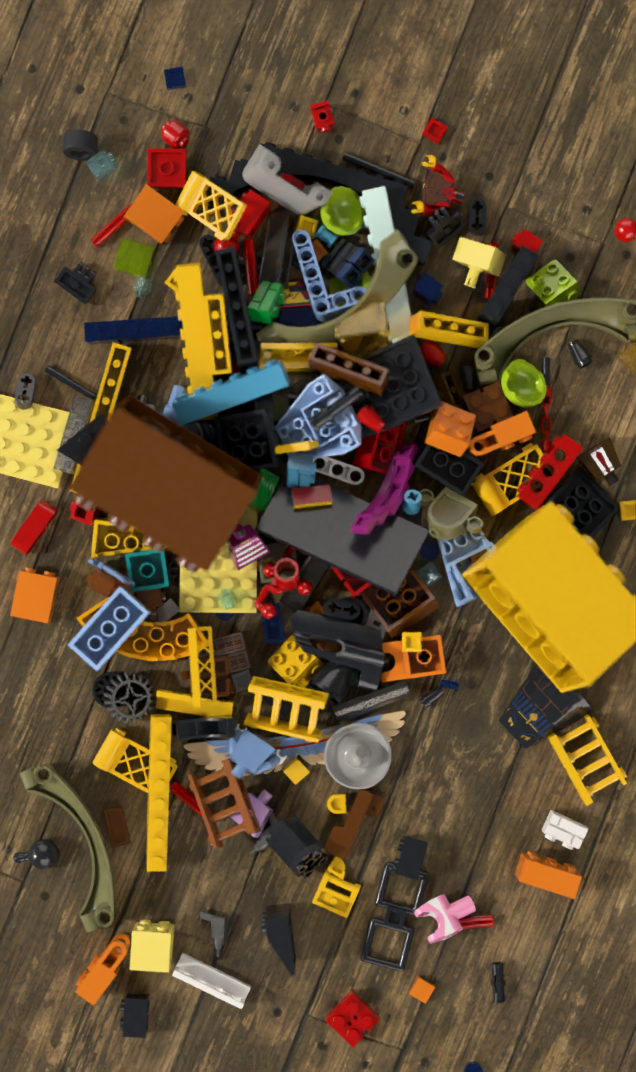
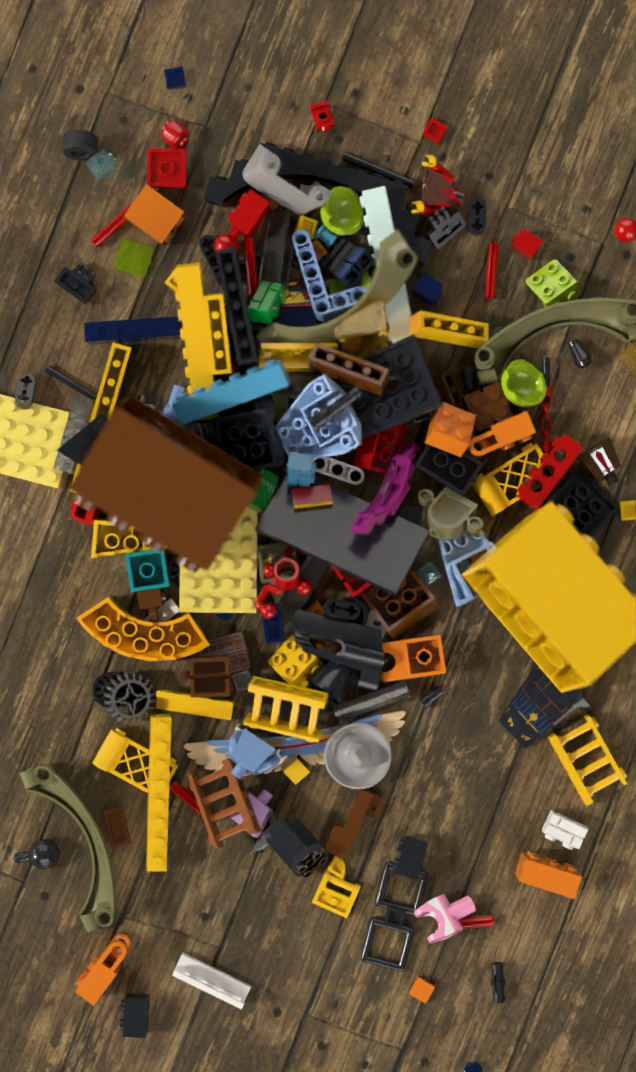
(34, 527): red beam -> none
(35, 595): orange brick -> none
(102, 582): clear orange brick -> none
(109, 628): light blue brick -> none
(111, 570): medium blue piece -> none
(142, 286): clear light blue piece -> none
(152, 946): light yellow brick -> none
(194, 664): yellow fence -> none
(195, 194): yellow piece -> none
(203, 727): black arch -> none
(217, 929): dark grey piece -> none
(227, 599): clear light blue piece -> none
(245, 546): magenta torso -> none
(278, 929): black slope -> none
(293, 181): red tile -> none
(297, 446): yellow tile -> none
(337, 803): yellow tile -> none
(352, 1018): red piece -> none
(370, 418): red cone -> none
(411, 641): yellow tile -> none
(412, 499): dark azure bush -> none
(429, 551): clear blue tile -> none
(433, 353): red brick -> none
(449, 685): clear blue tile -> none
(478, 259): light yellow brick -> none
(508, 286): black arch -> none

